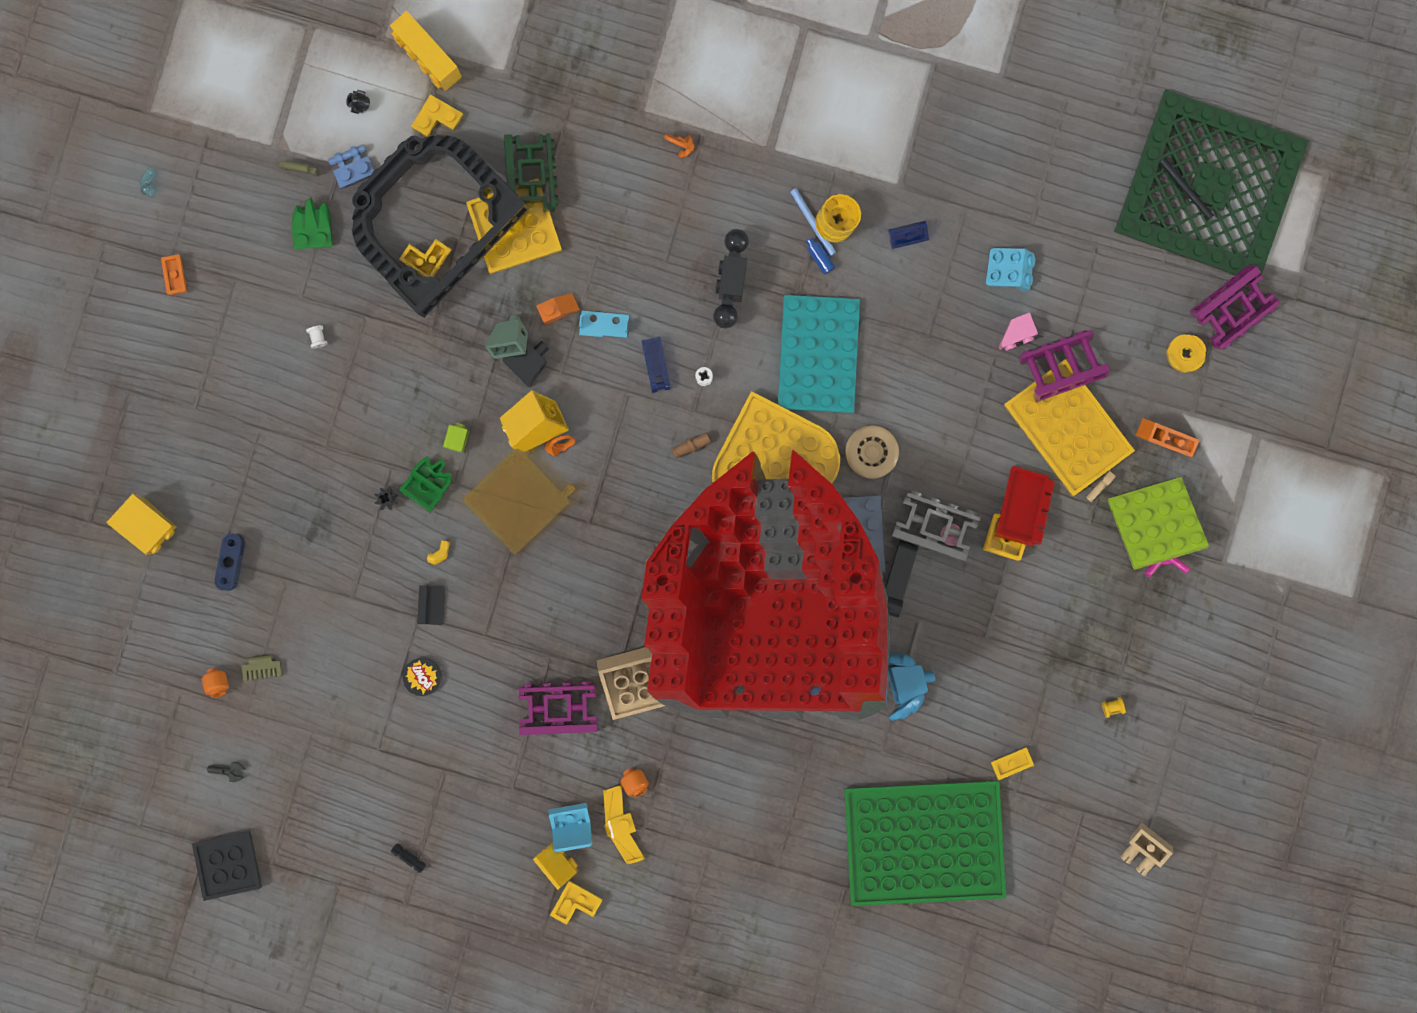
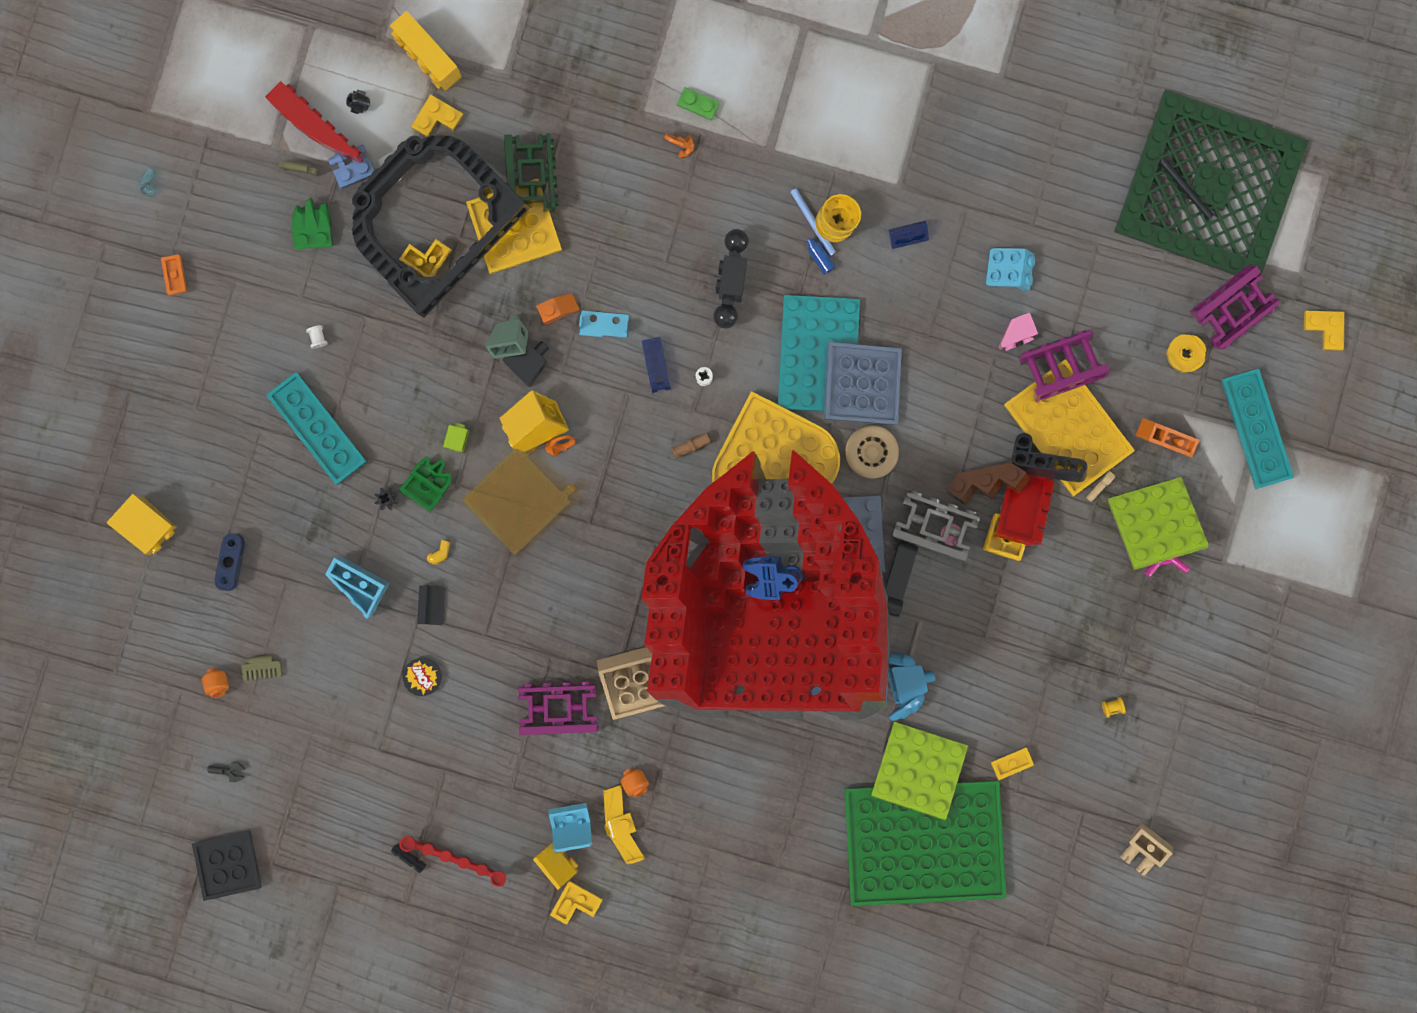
(310, 121): none -> red slope
(316, 428): none -> teal plate
(357, 584): none -> medium azure wedge
(497, 877): none -> red bar
(698, 103): none -> bright green plate
(772, 577): none -> blue piece
(862, 383): none -> sand blue plate
(919, 771): none -> lime plate
(987, 481): none -> reddish brown brick
(1050, 462): none -> black beam
(1257, 428): none -> teal plate
(1332, 326): none -> yellow plate

